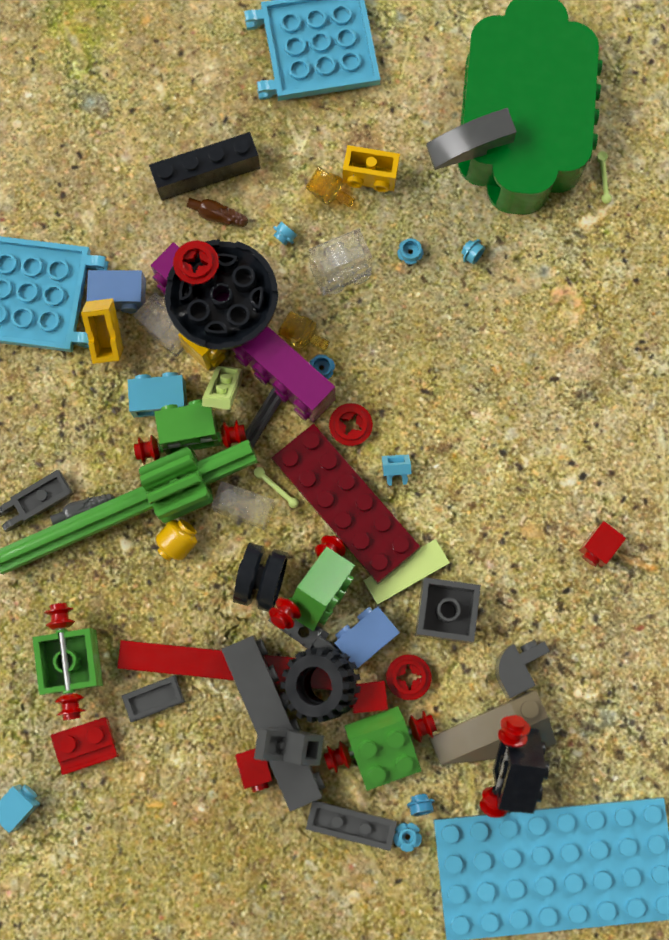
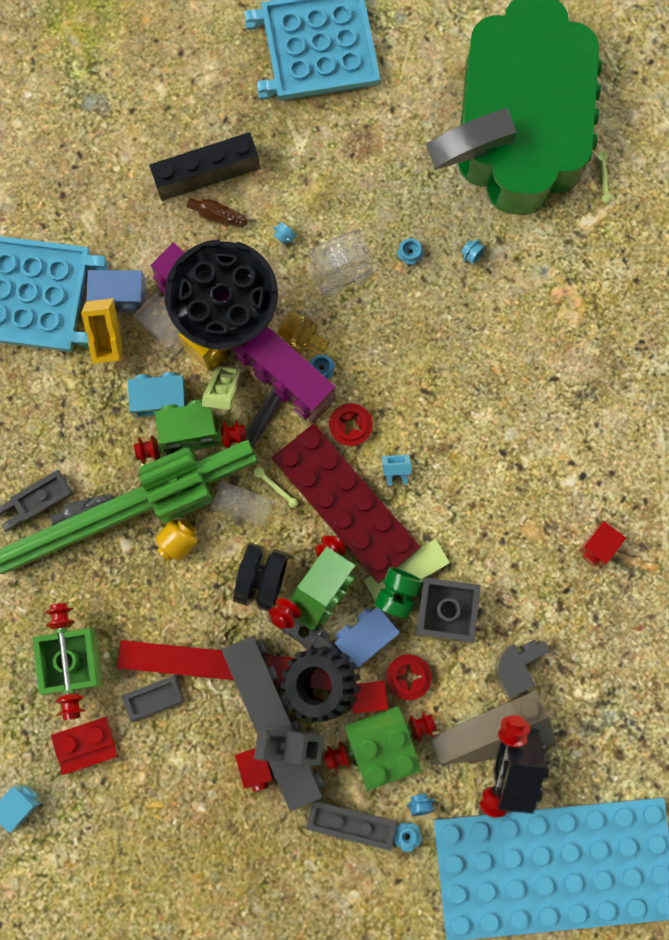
(188, 253): red gear -> none
(327, 188): clear yellow piece -> none
(370, 168): yellow brick -> none
(401, 583): none -> green wheel

